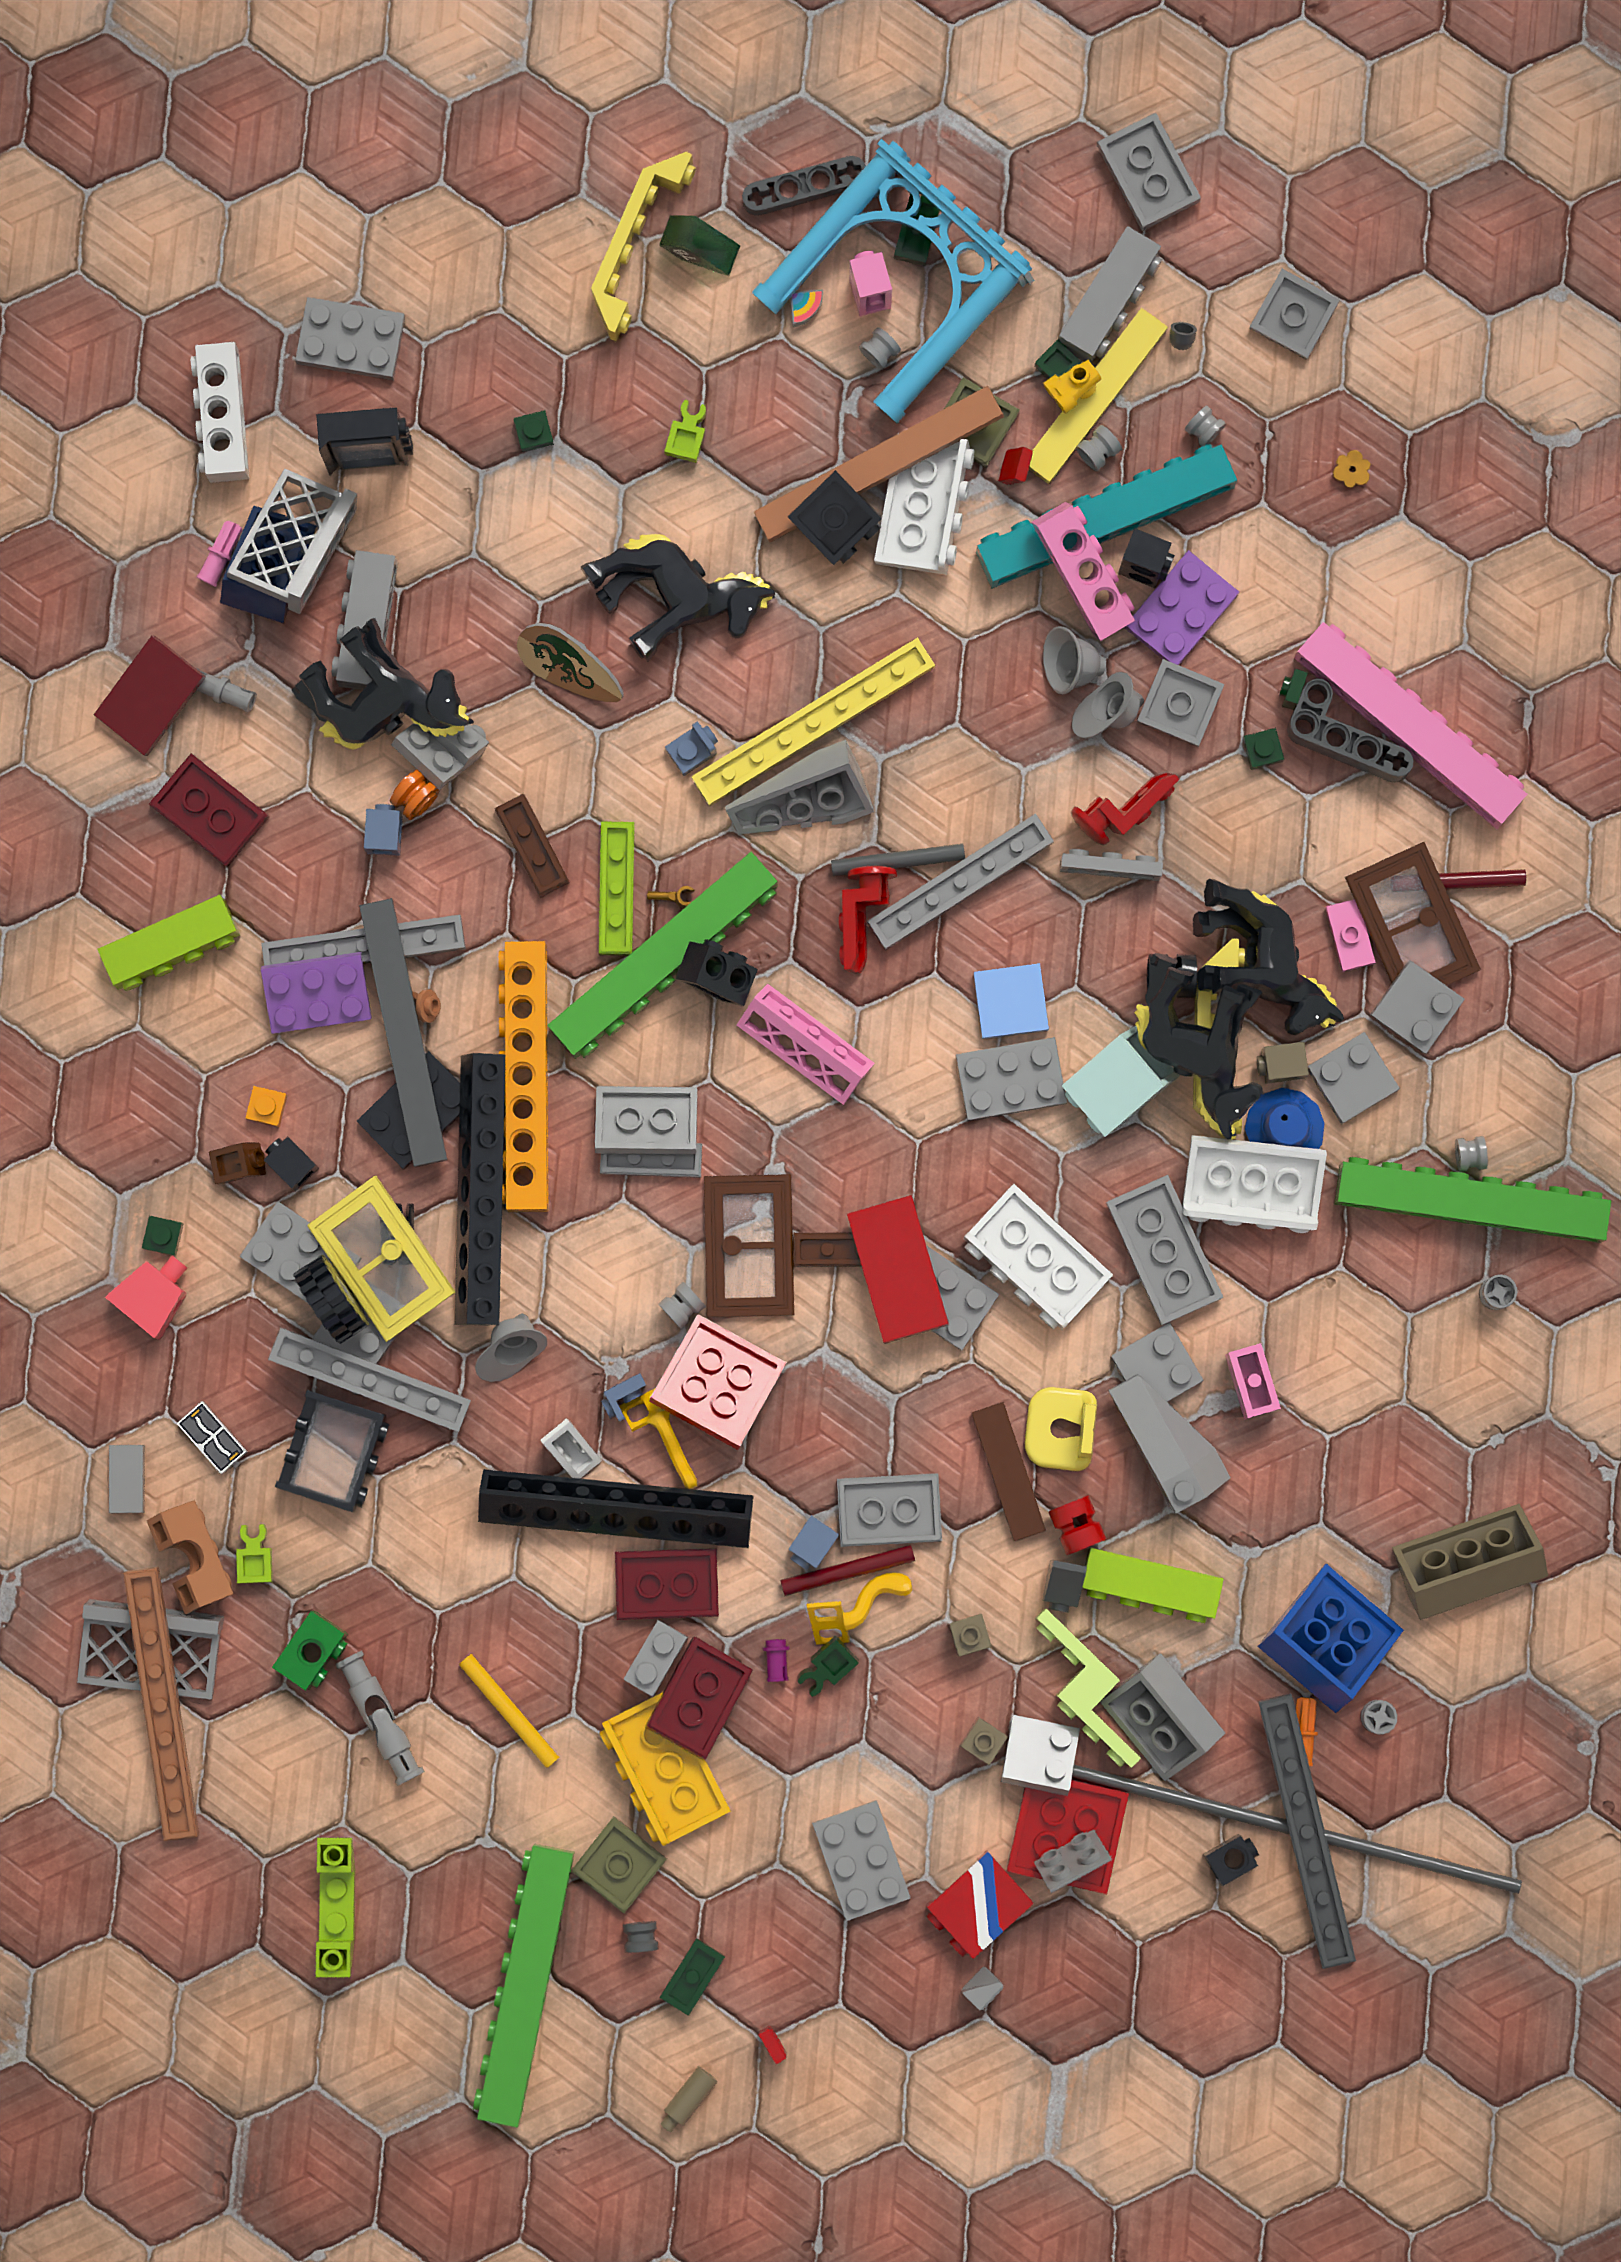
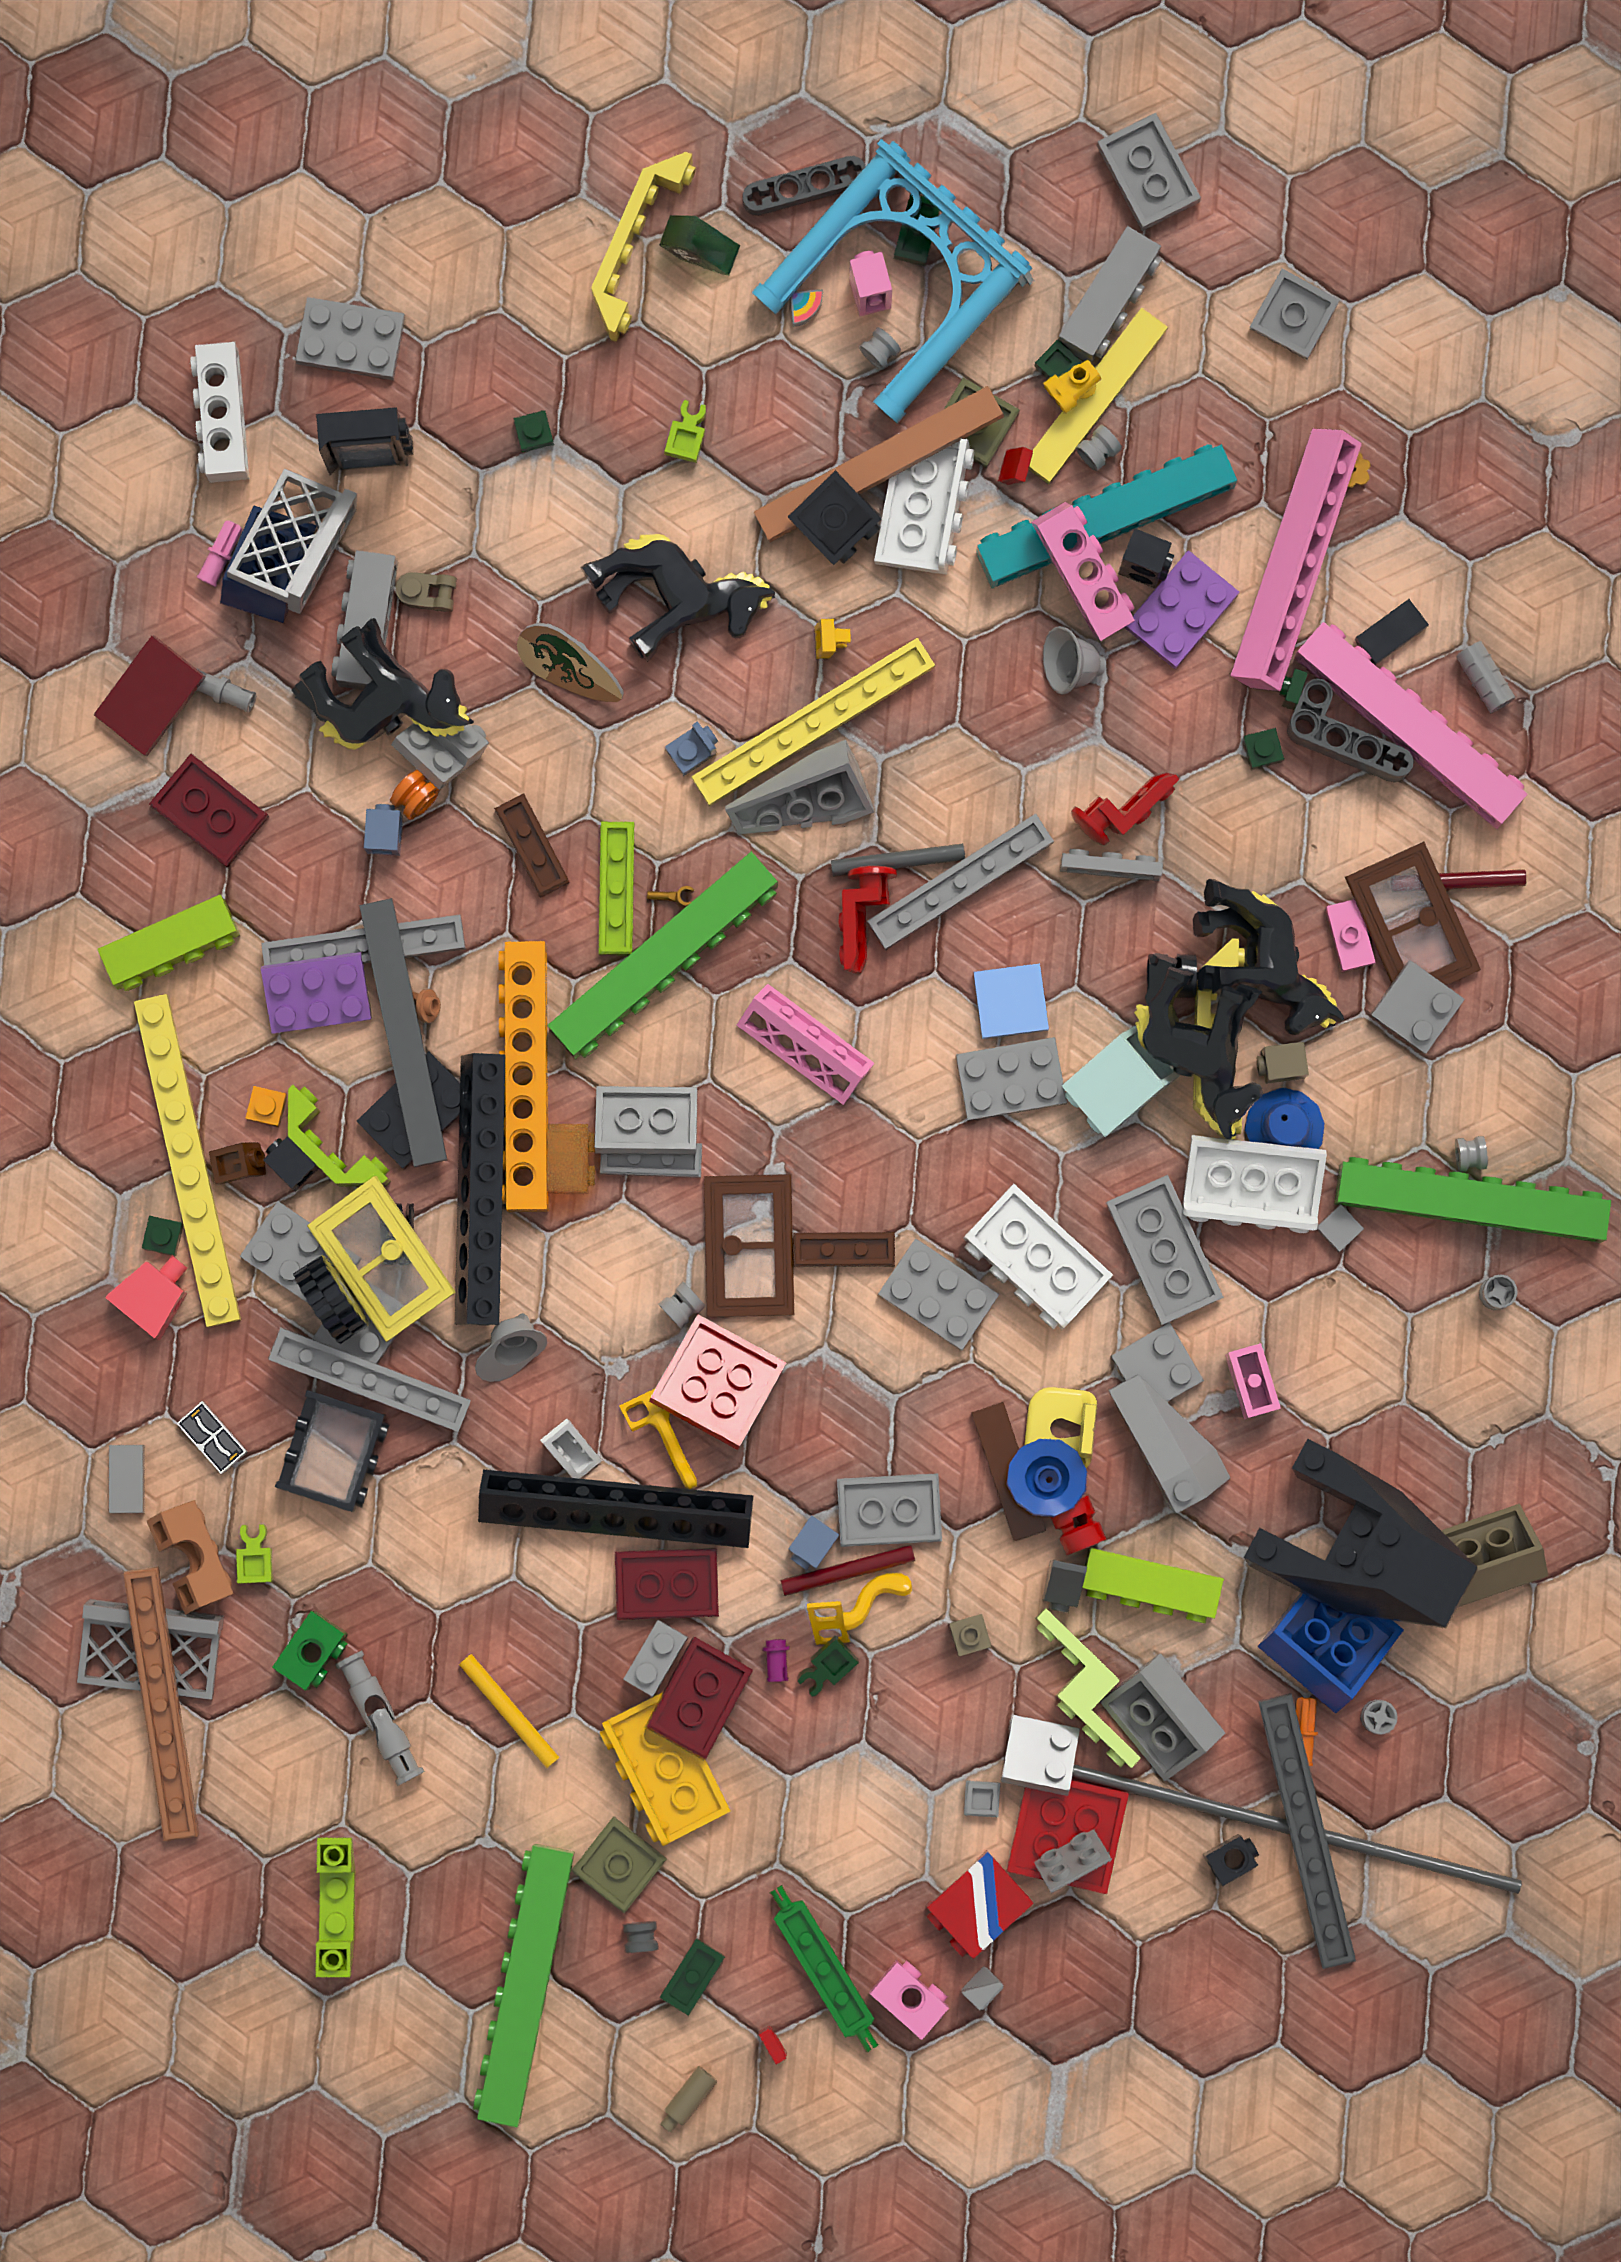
(187, 1160): none -> light yellow plate
(300, 1113): none -> lime slope
(414, 591): none -> dark tan plate
(569, 1158): none -> clear yellow brick
(627, 1391): sand blue bracket -> none
(716, 972): black brick -> none
(824, 1968): none -> green plate
(829, 638): none -> yellow tile
(861, 1860): light grey plate -> none
(898, 1269): red tile -> none
(917, 2018): none -> bright pink brick
(982, 1798): none -> light grey tile
(983, 1740): dark tan brick -> none
(1034, 1465): none -> blue hat
(1110, 705): light grey piece -> none
(1180, 702): light grey plate -> none
(1182, 335): dark grey hinge -> none
(1205, 426): light grey wheel -> none
(1296, 559): none -> bright pink brick
(1339, 1228): none -> light grey tile
(1353, 1078): light grey plate -> none
(1385, 1559): none -> black wedge
(1392, 631): none -> black tile
(1485, 677): none -> light grey axle

